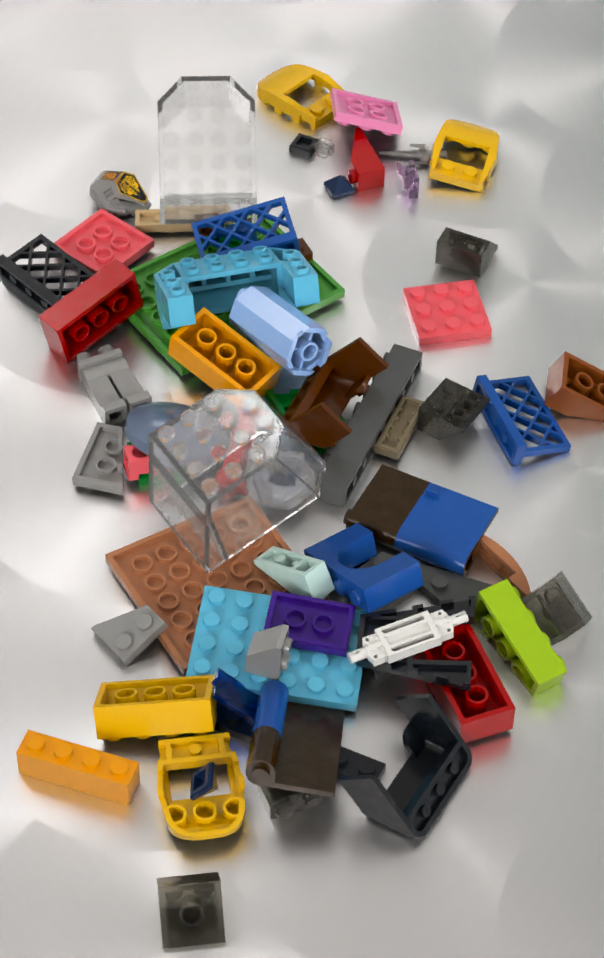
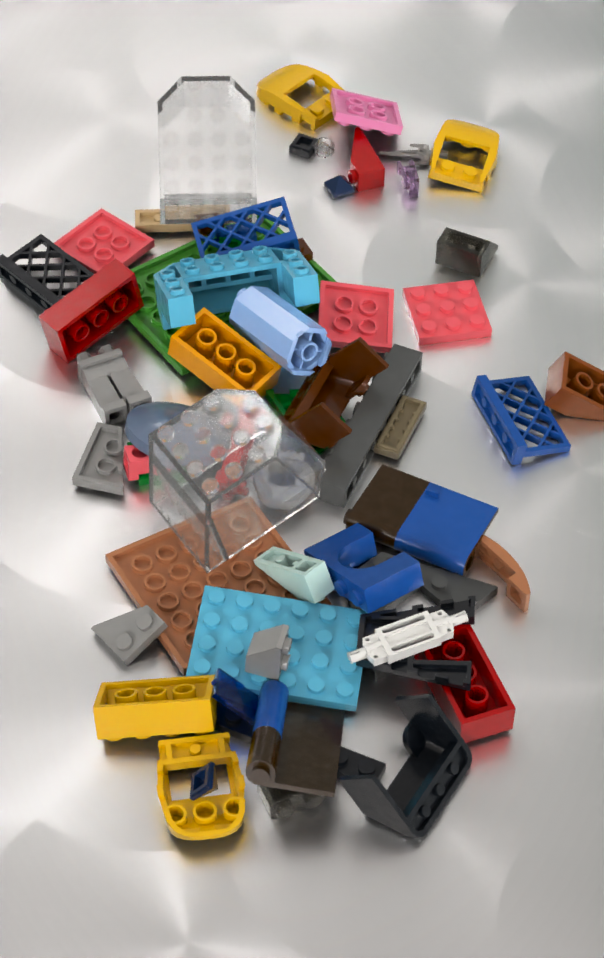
(78, 767): light orange brick -> none
(116, 185): light grey helmet -> none
(190, 910): clear smoke slope -> none
(312, 622): dark purple tile -> none
(356, 312): none -> coral plate
(449, 410): clear smoke slope -> none
(518, 637): lime wedge -> none
(557, 608): clear smoke slope -> none

